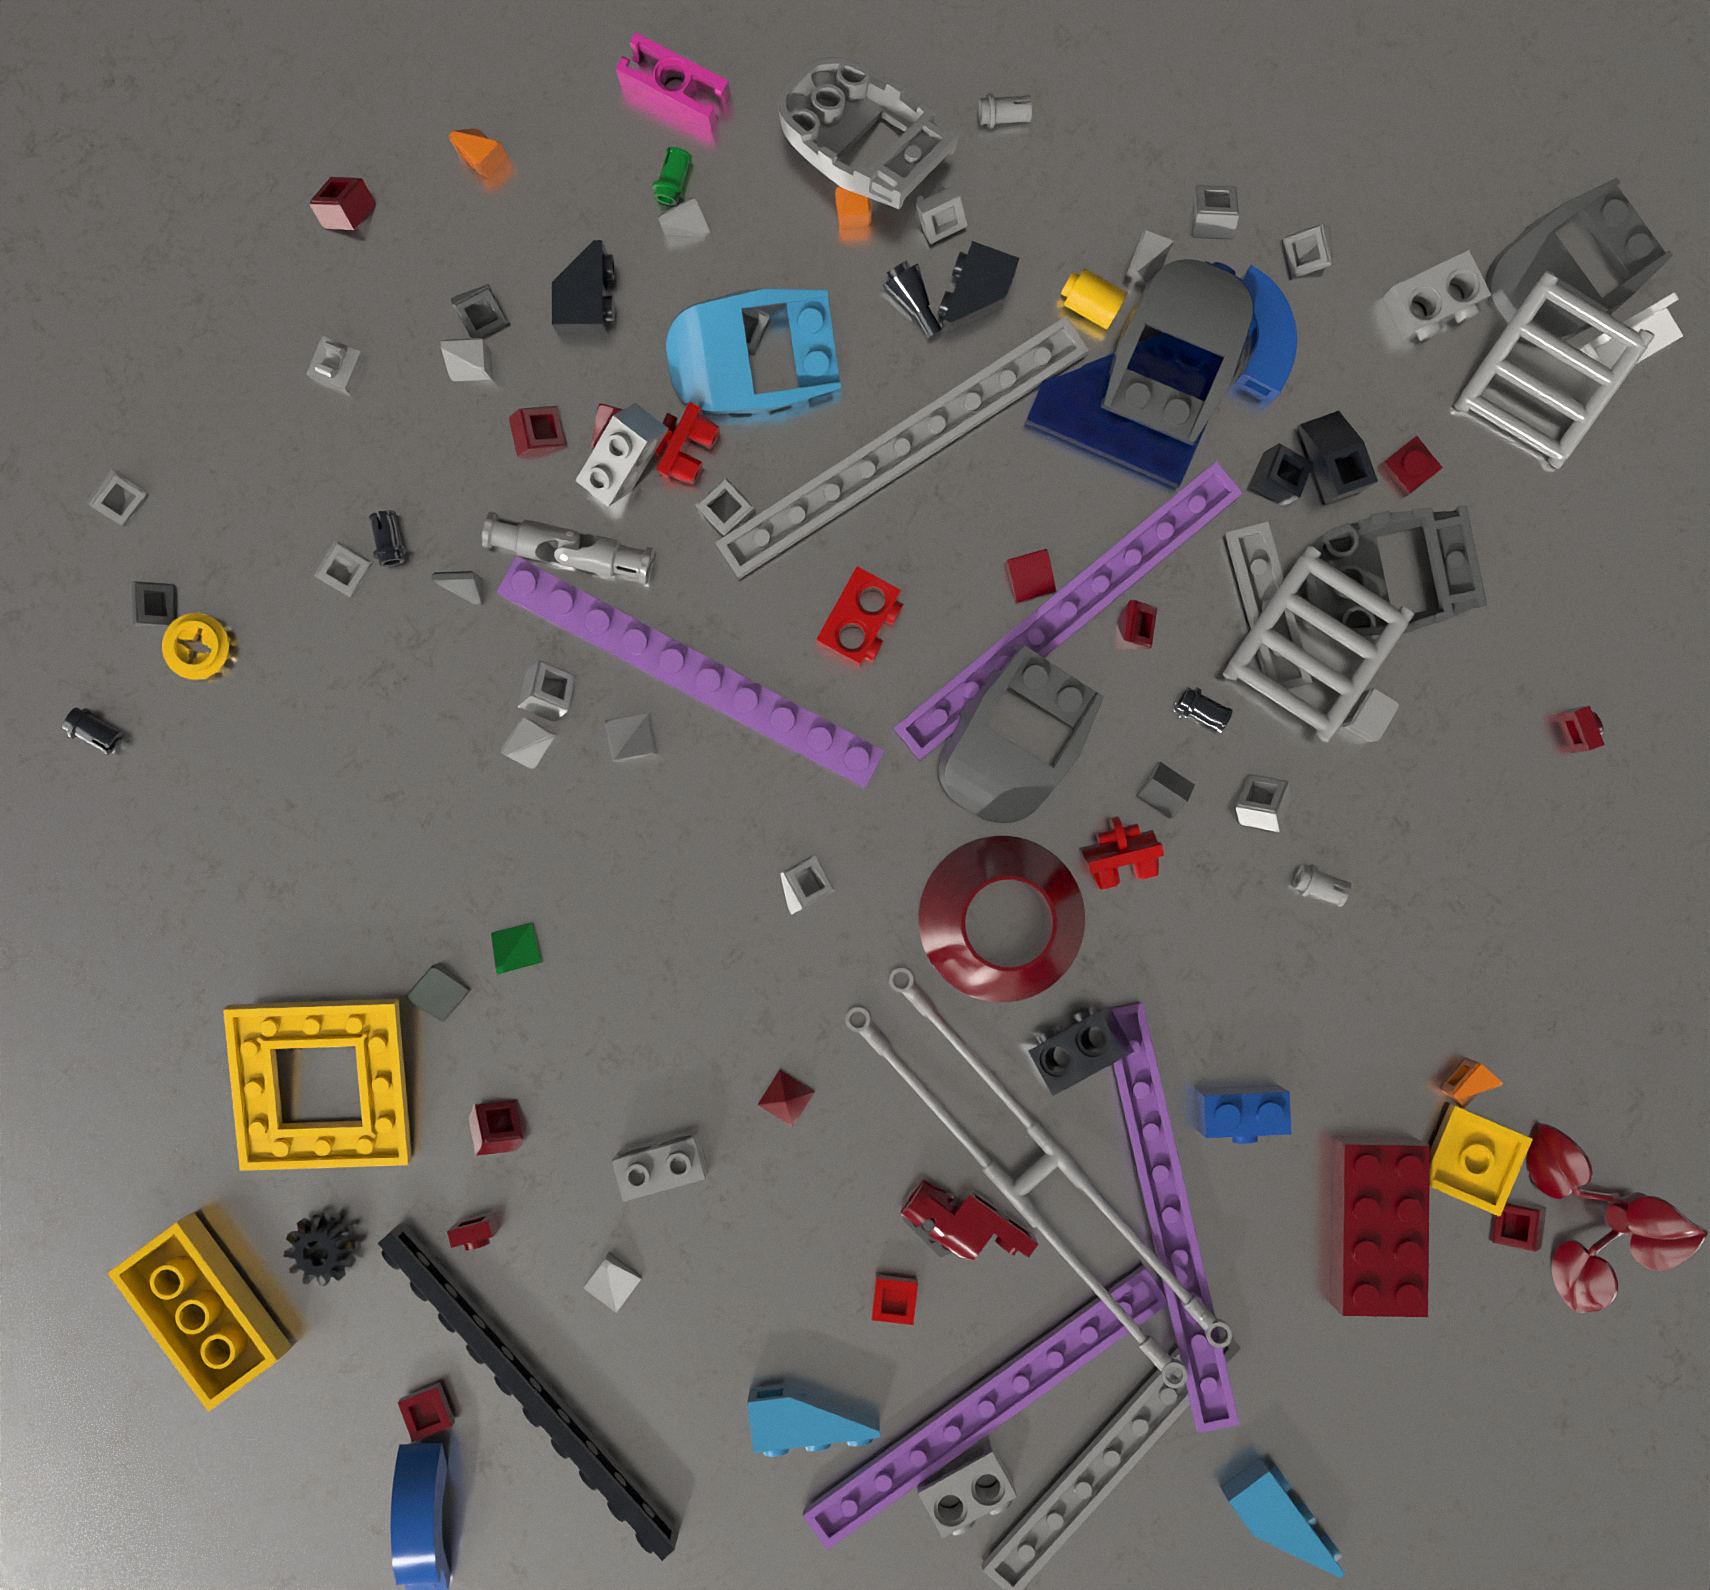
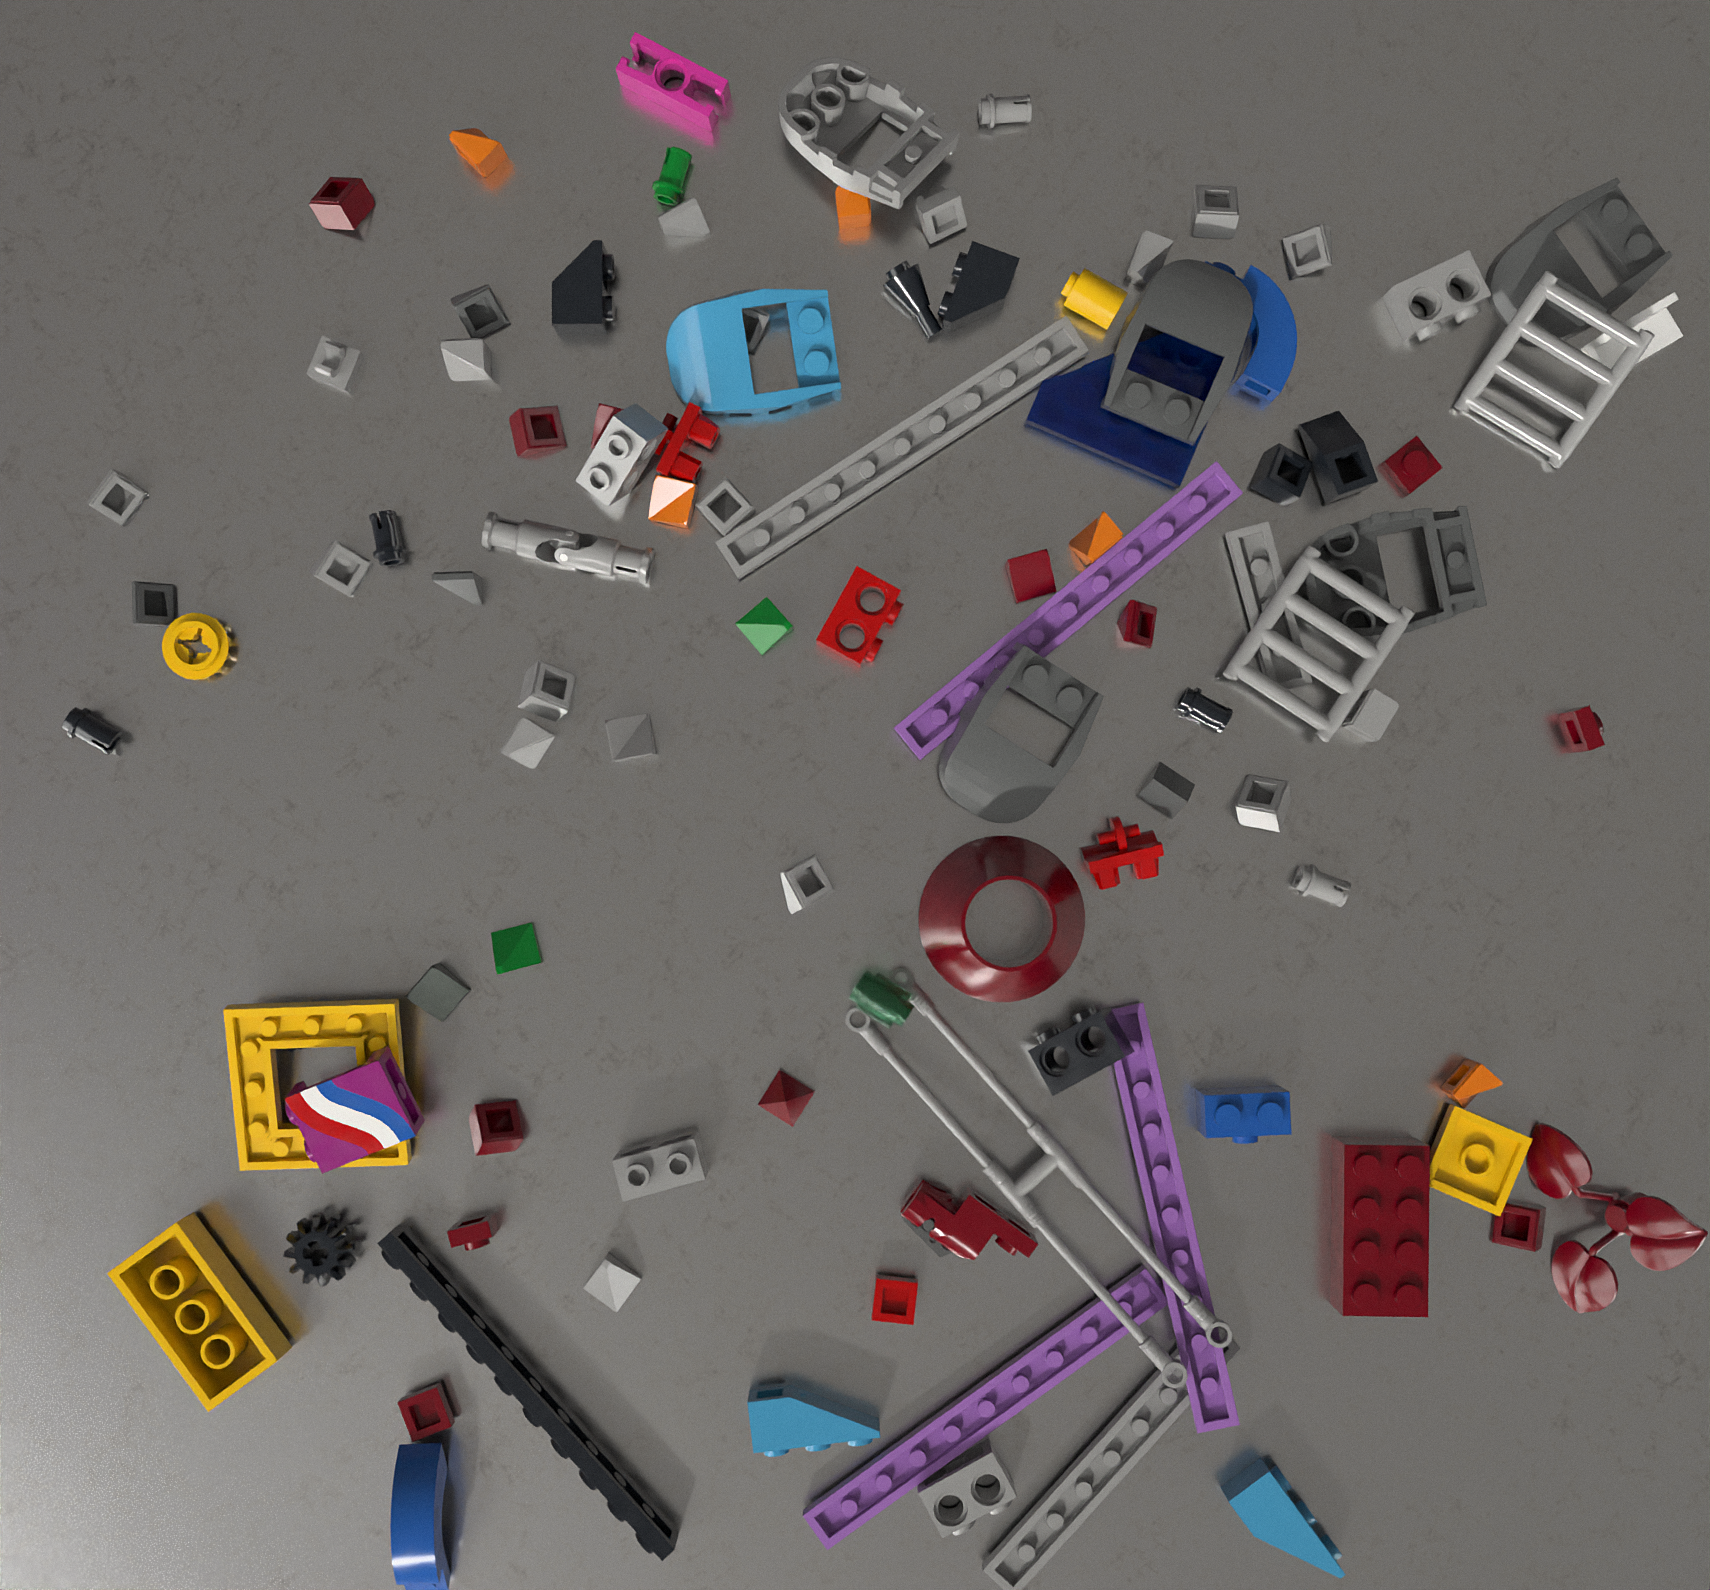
(354, 1112): none -> panel
(672, 501): none -> orange slope
(690, 671): medium lavender plate -> none
(764, 625): none -> green slope
(882, 999): none -> clear green brick
(1096, 539): none -> orange slope

